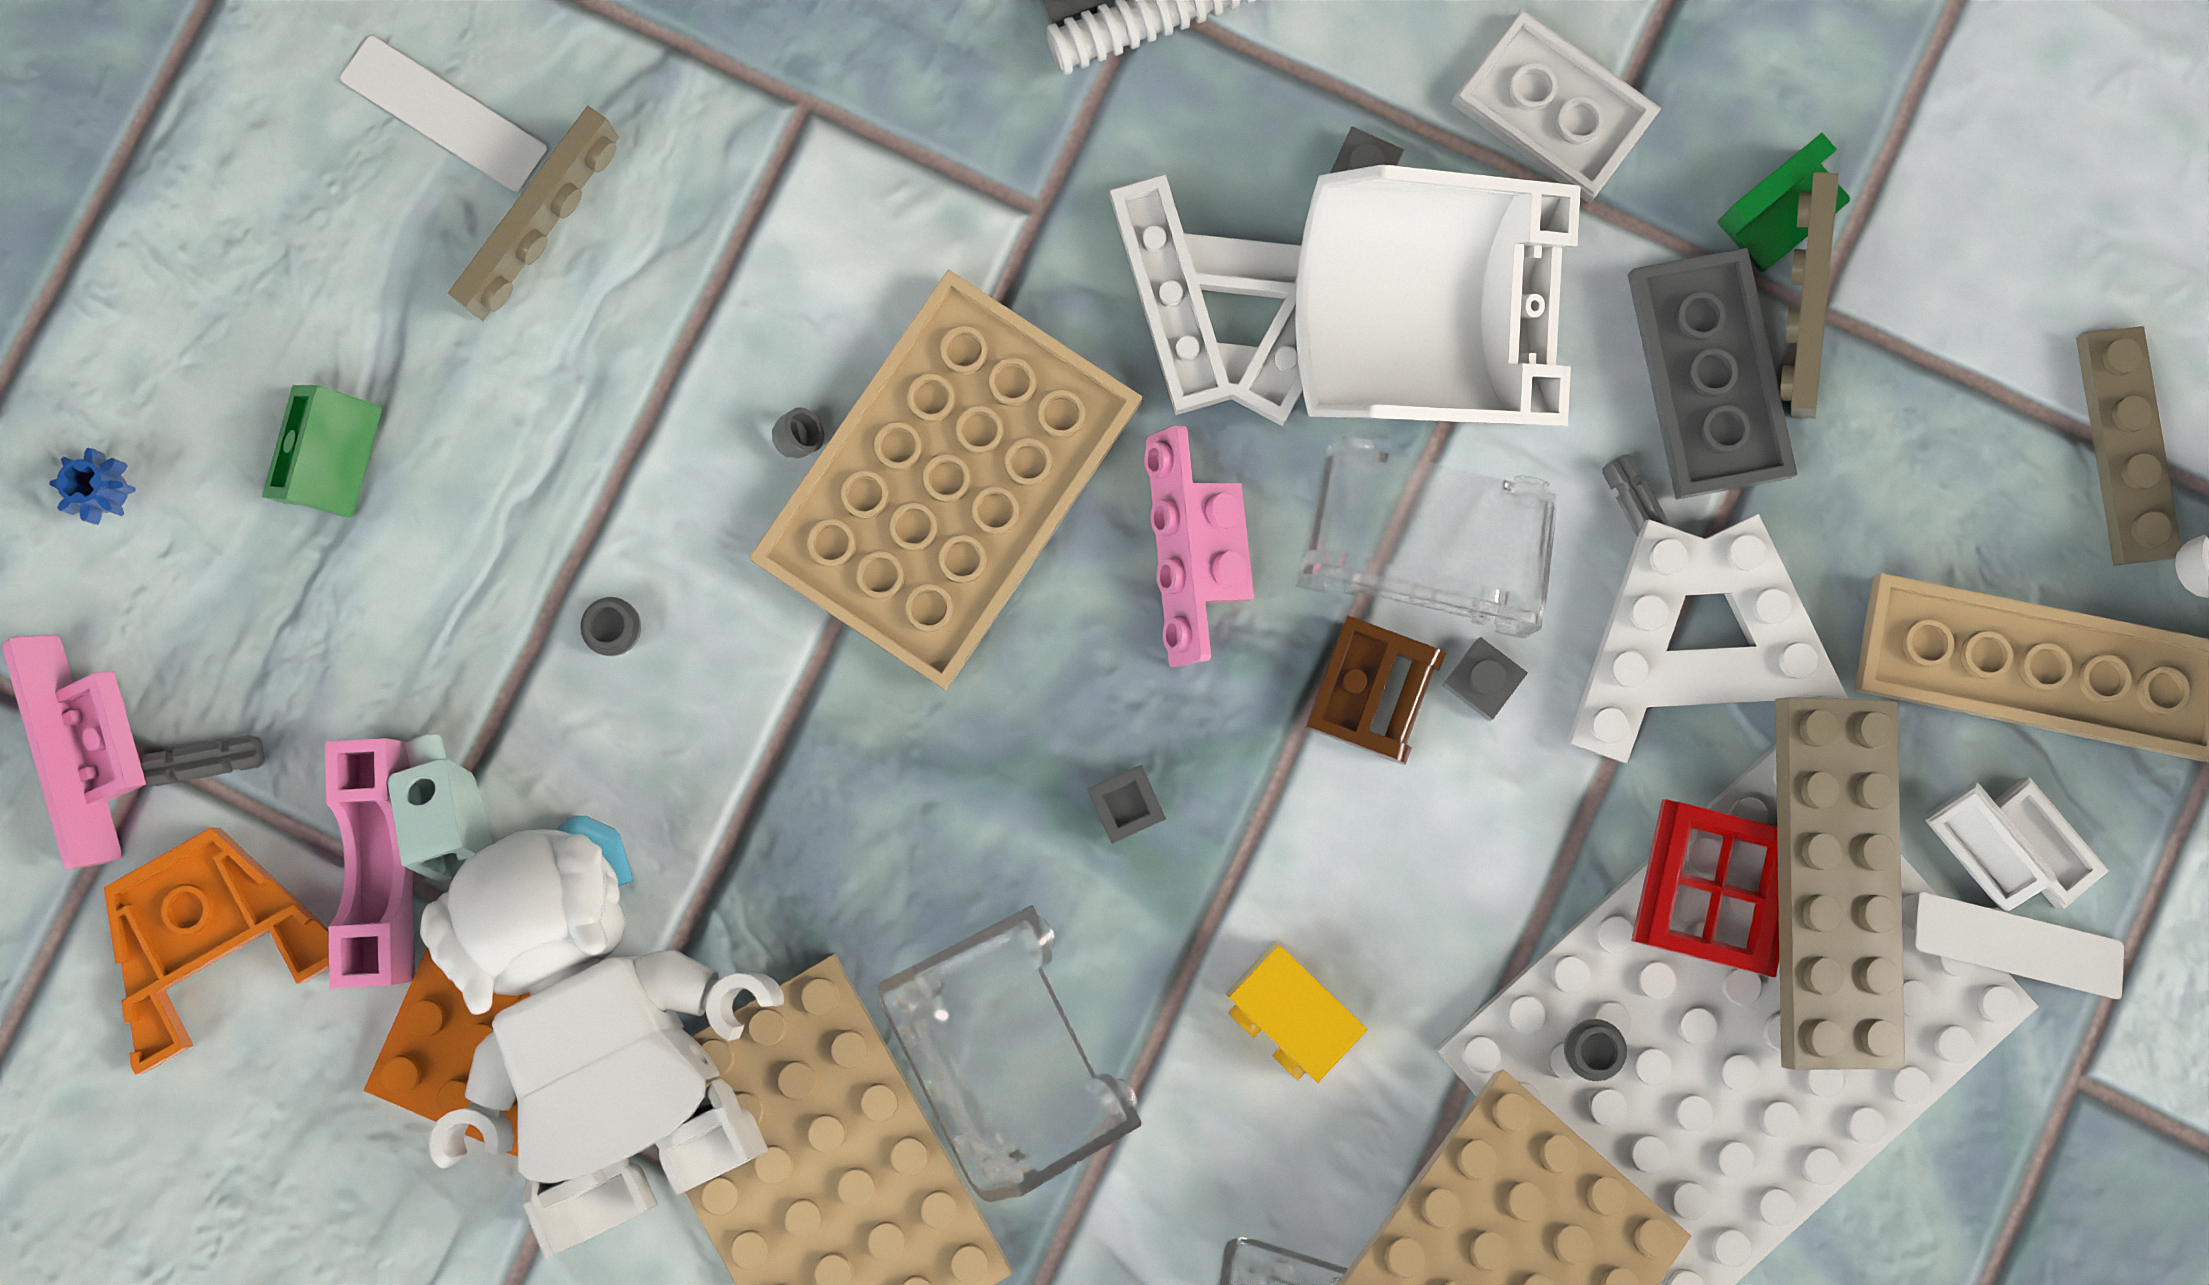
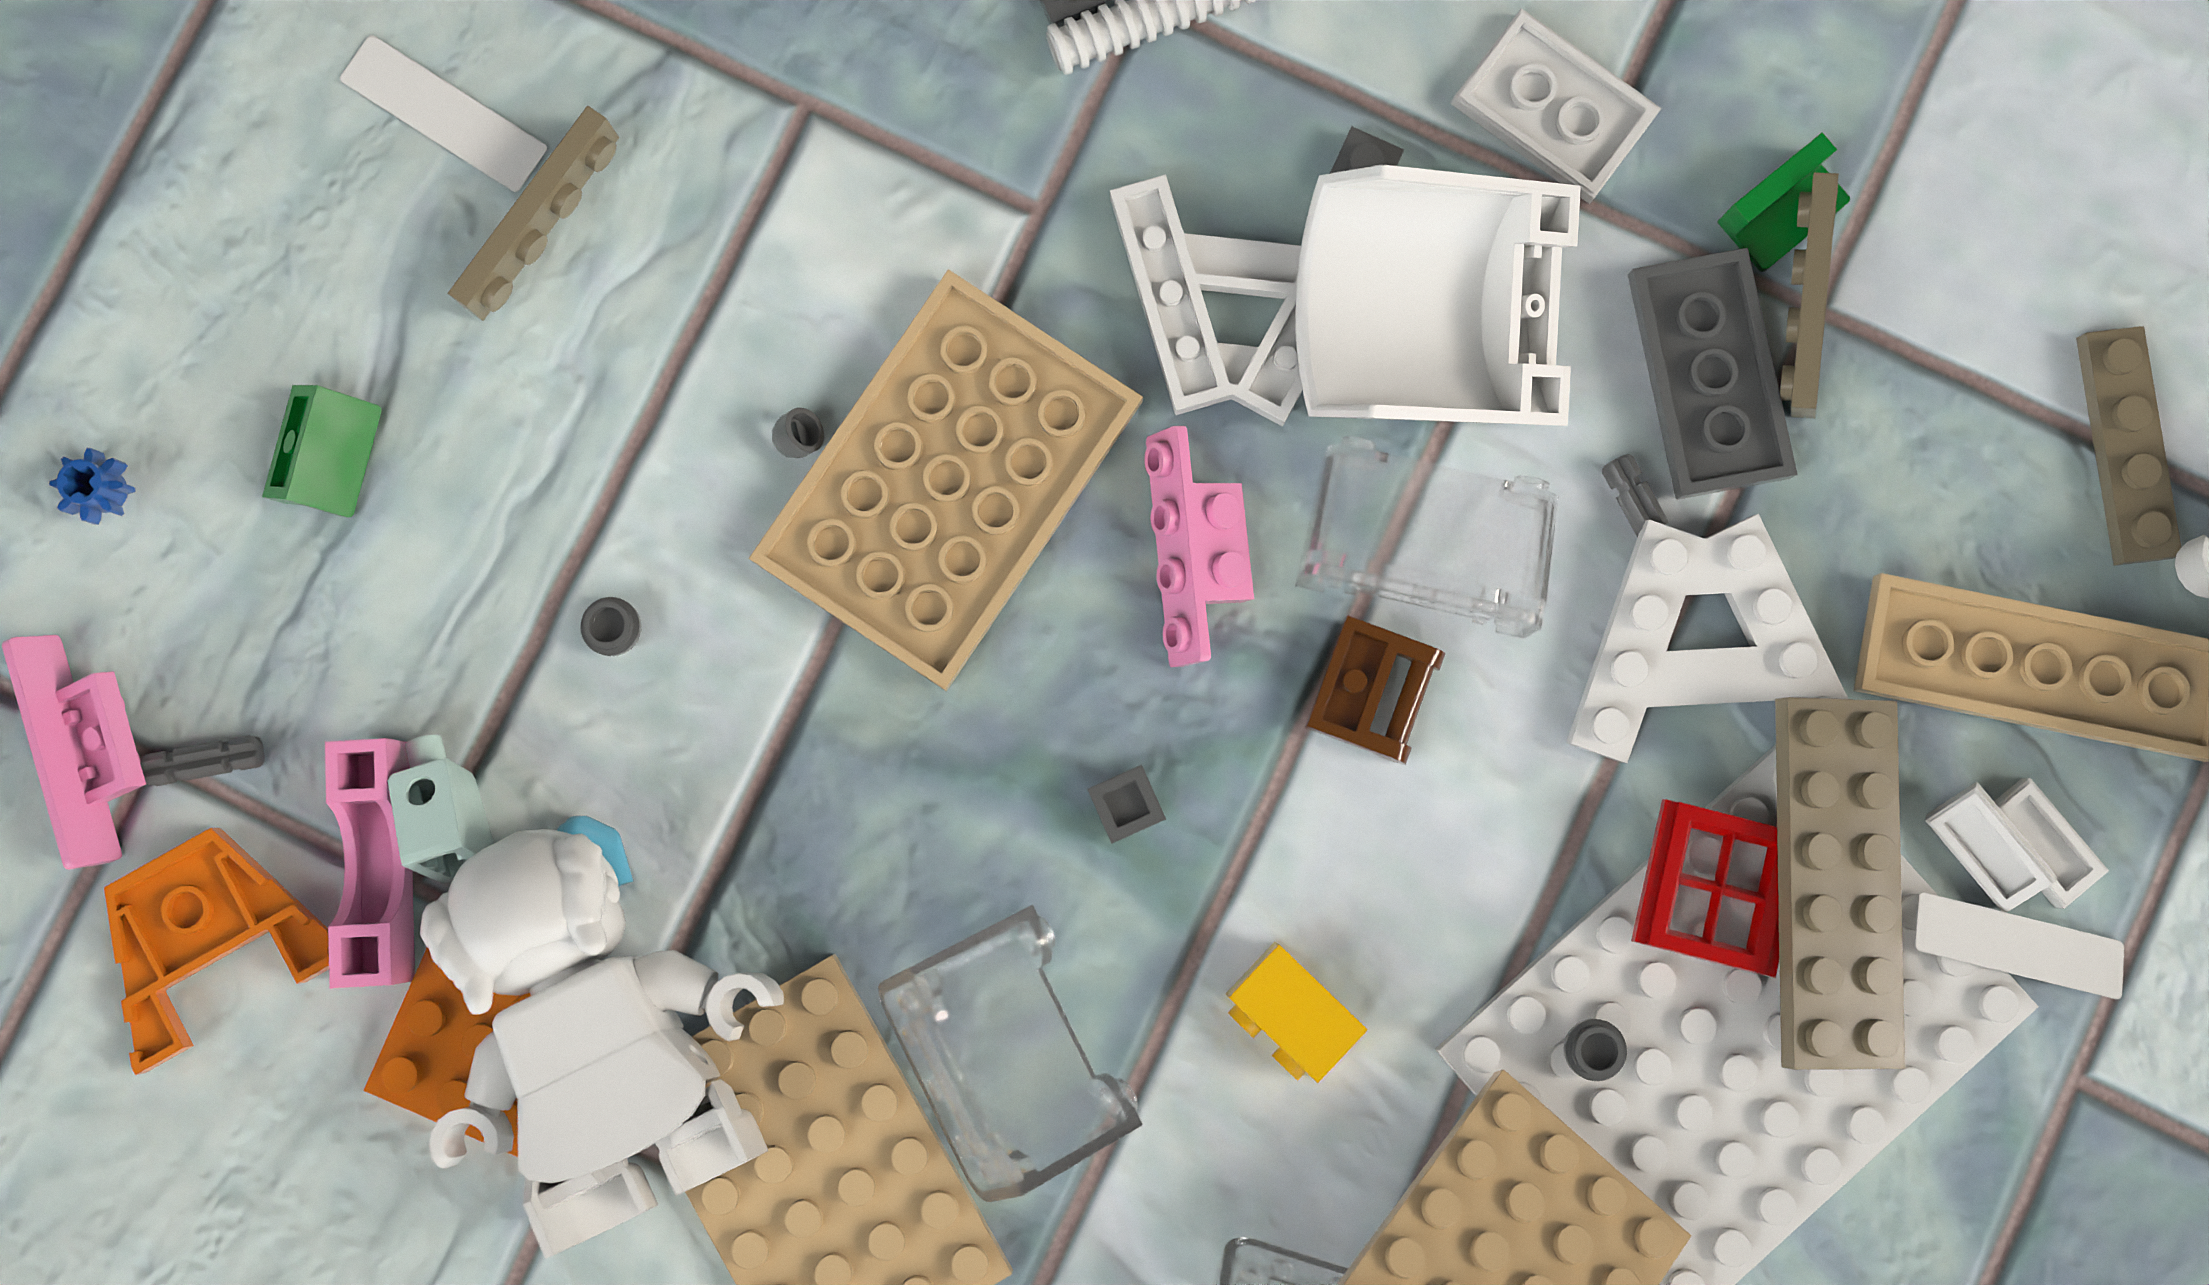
(1484, 679): dark grey plate -> none

